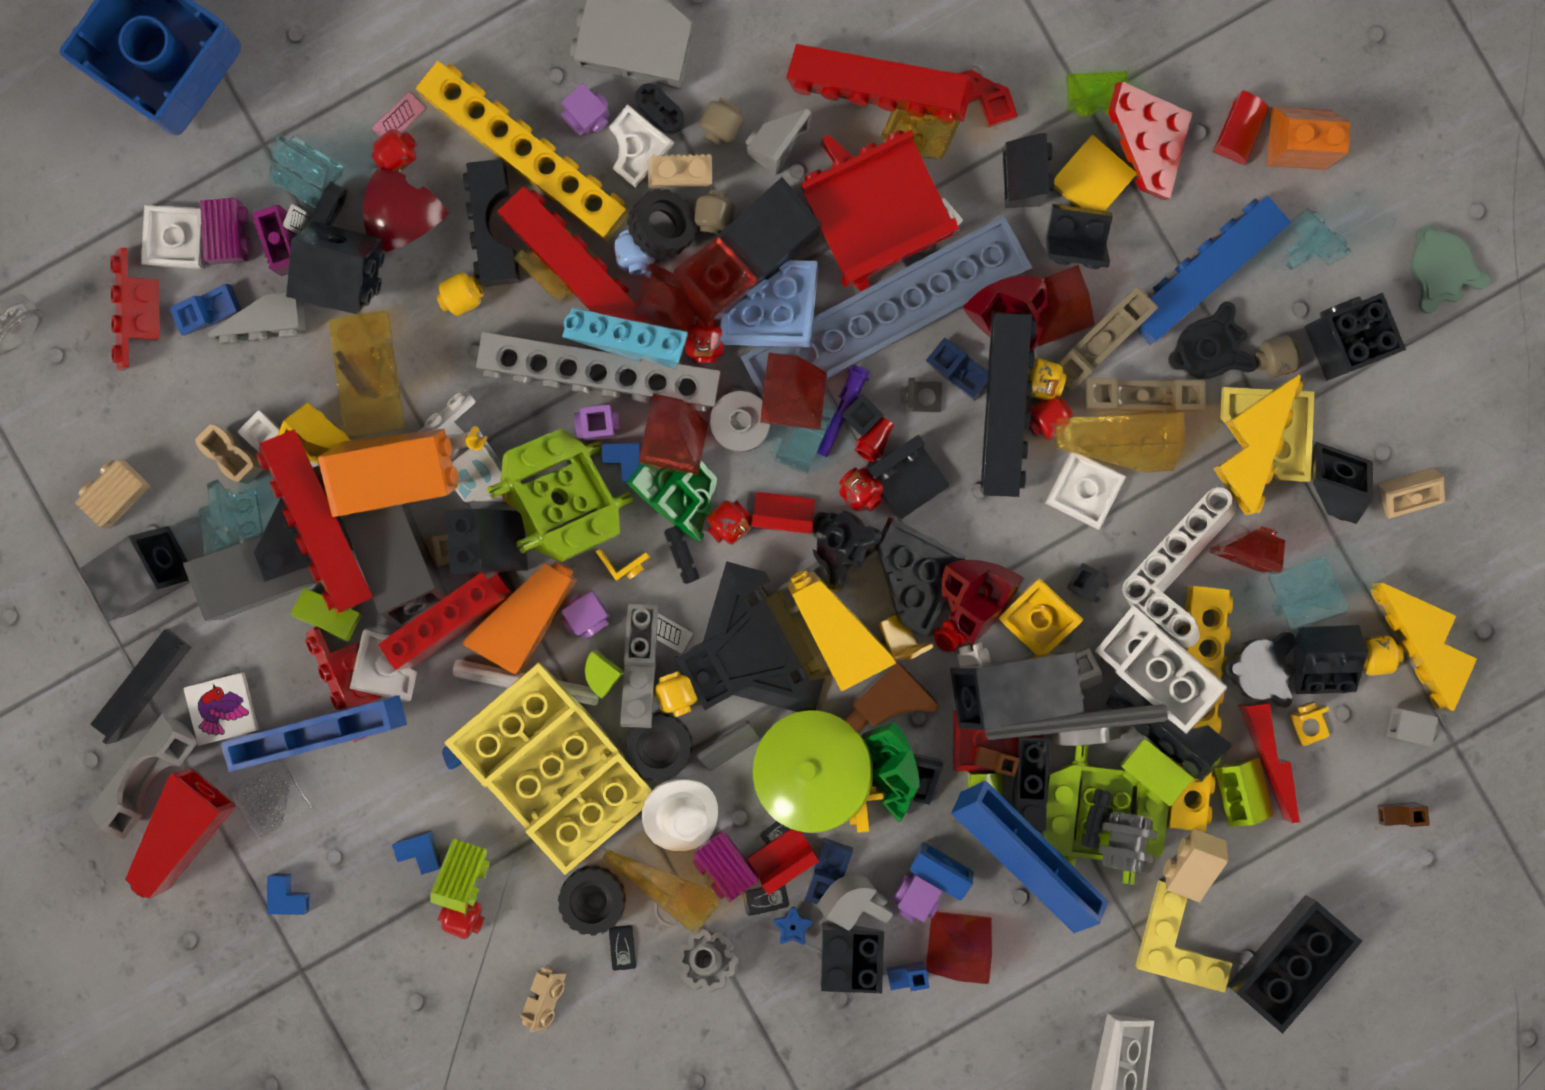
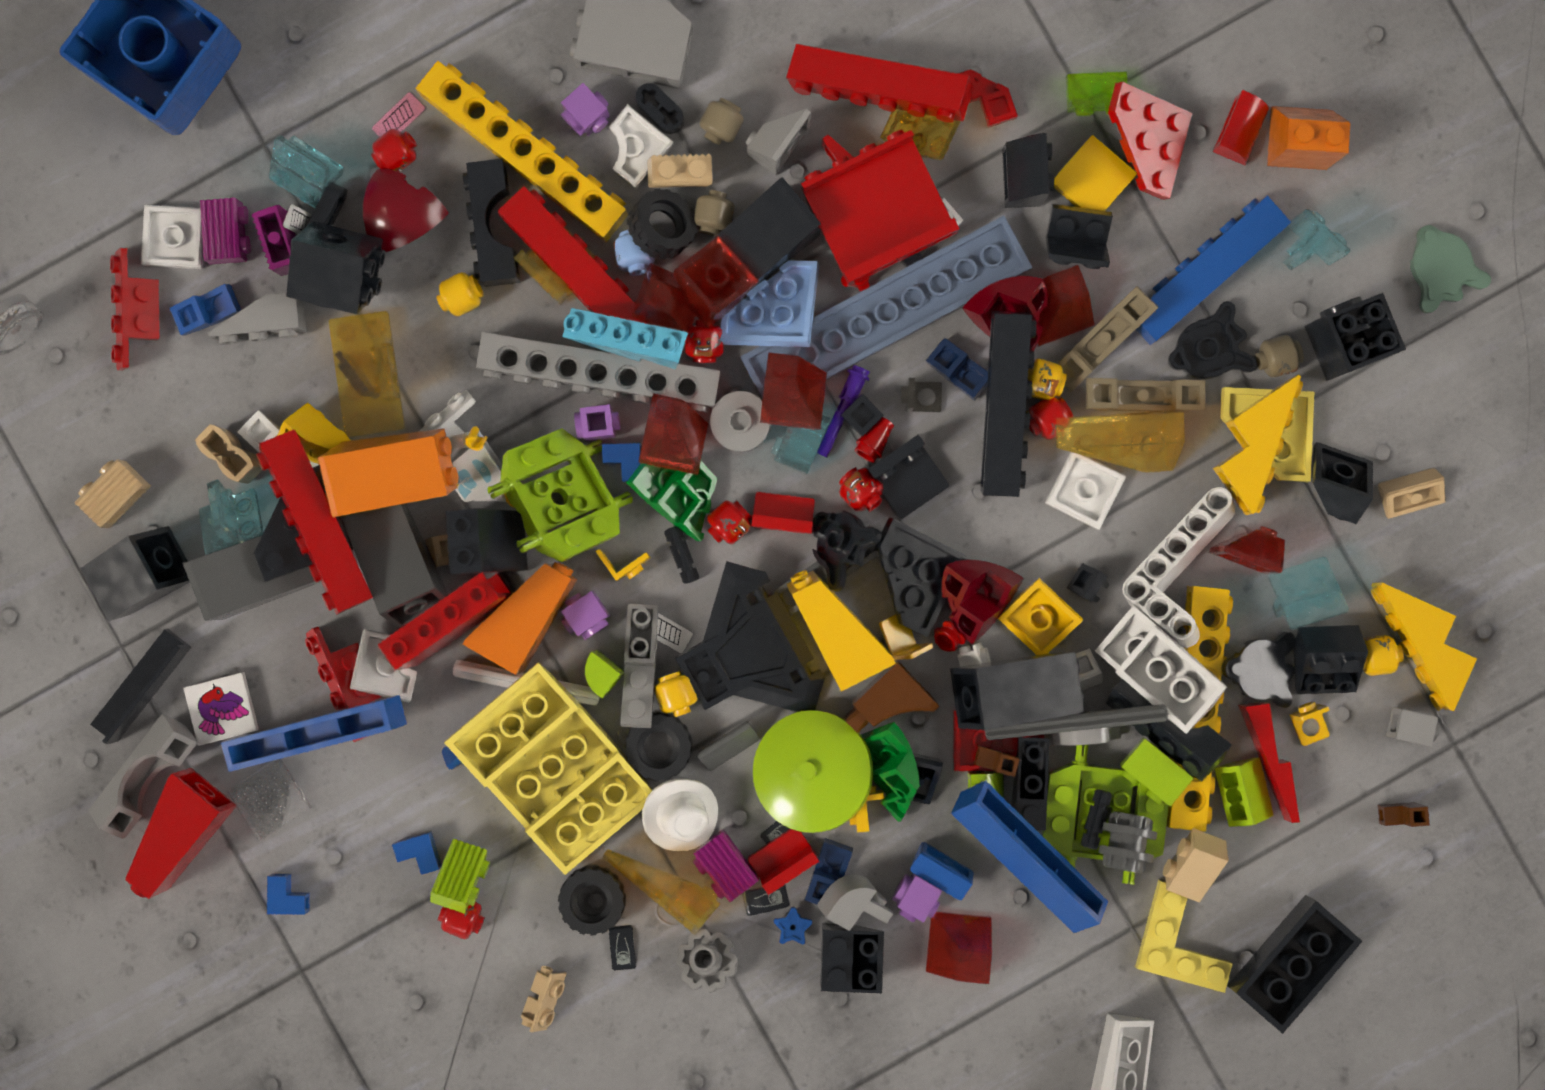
(312, 610): lime slope -> none
(908, 975): blue piece -> none

